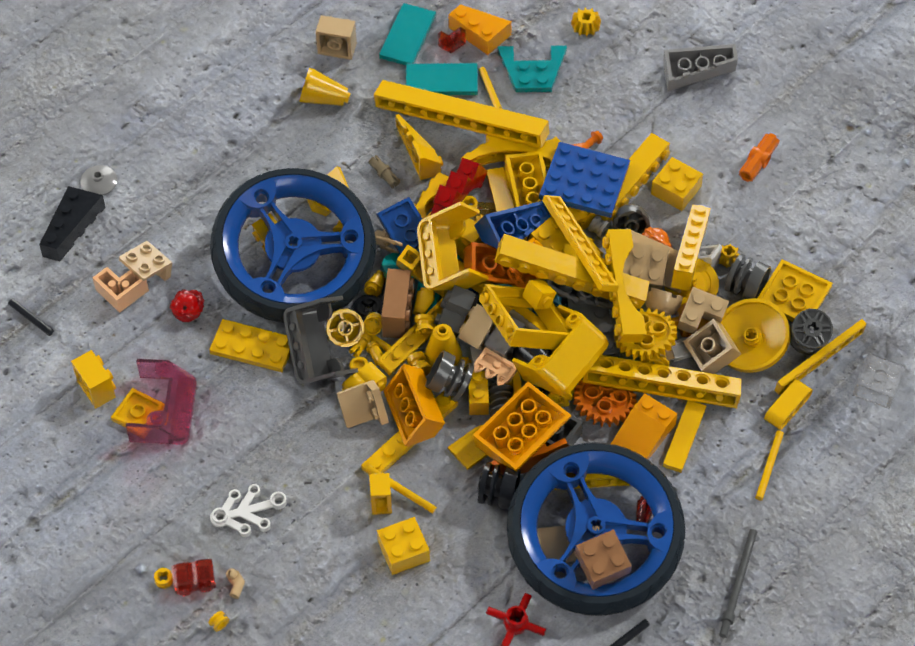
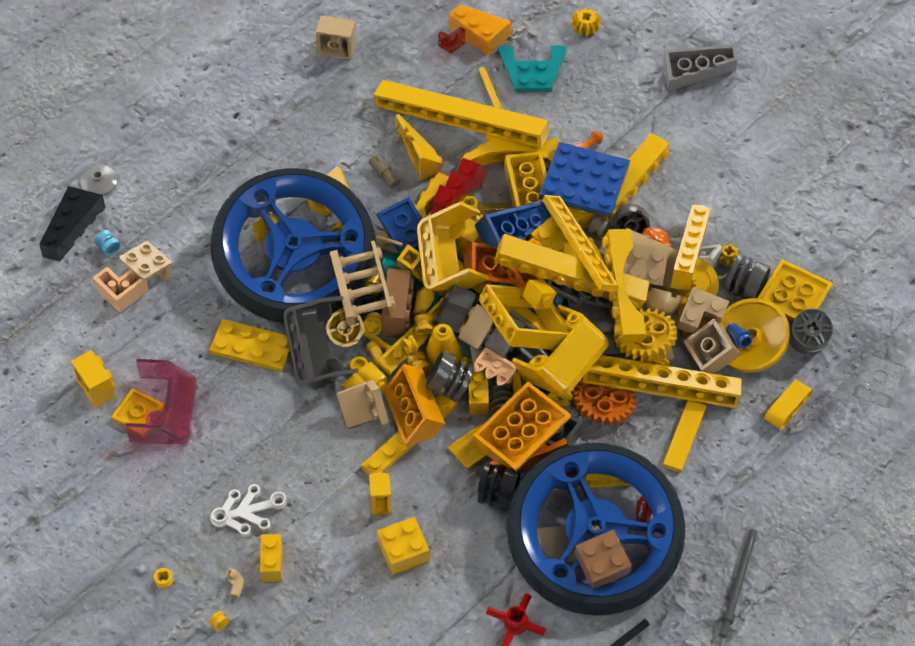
(31, 317): black bar -> none
(107, 242): none -> medium azure wheel
(192, 300): red hair -> none
(193, 577): clear red brick -> none
(271, 558): none -> yellow brick
(323, 90): yellow cone -> none
(349, 295): none -> tan fence
(360, 346): yellow pin -> none
(406, 492): yellow bar -> none
(407, 34): teal tile -> none
(409, 344): none -> yellow bush
(444, 78): teal tile -> none
(499, 189): yellow tile -> none
(646, 426): light orange slope -> none
(676, 183): yellow brick -> none
(680, 350): white tile -> none
(740, 336): none -> blue cone
(759, 157): orange piece -> none
(769, 465): yellow bar -> none
(821, 356): yellow tile -> none

